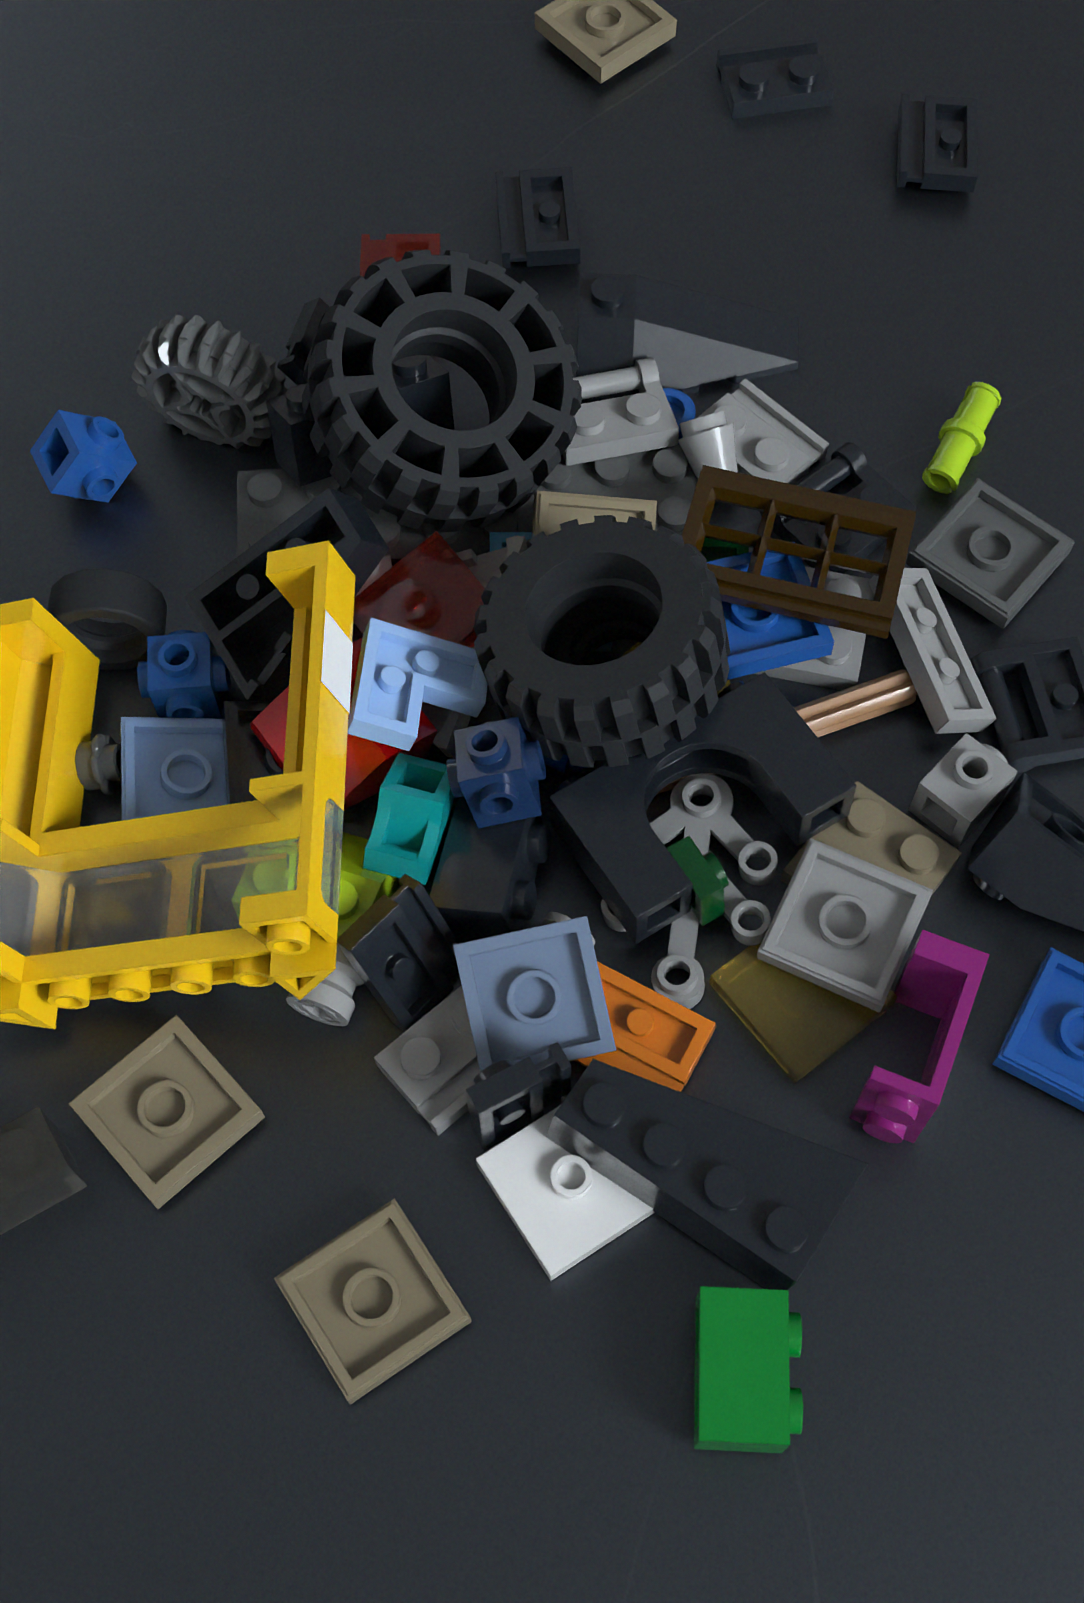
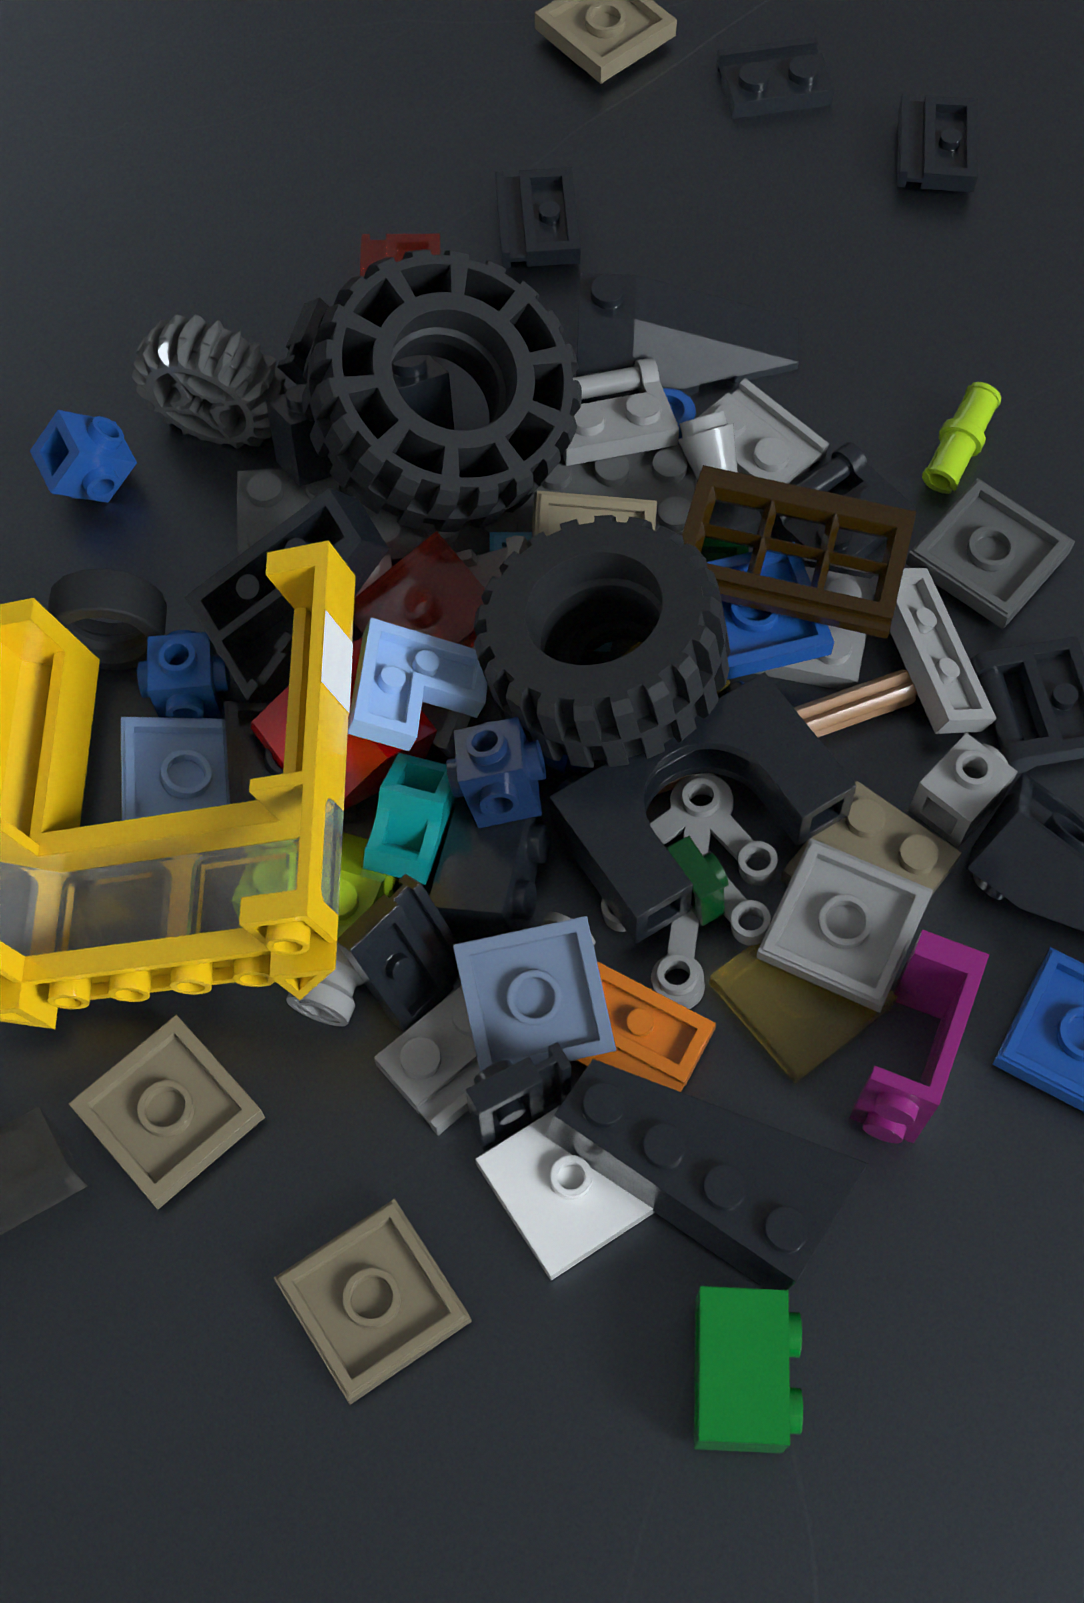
(99, 764): dark grey plate -> none

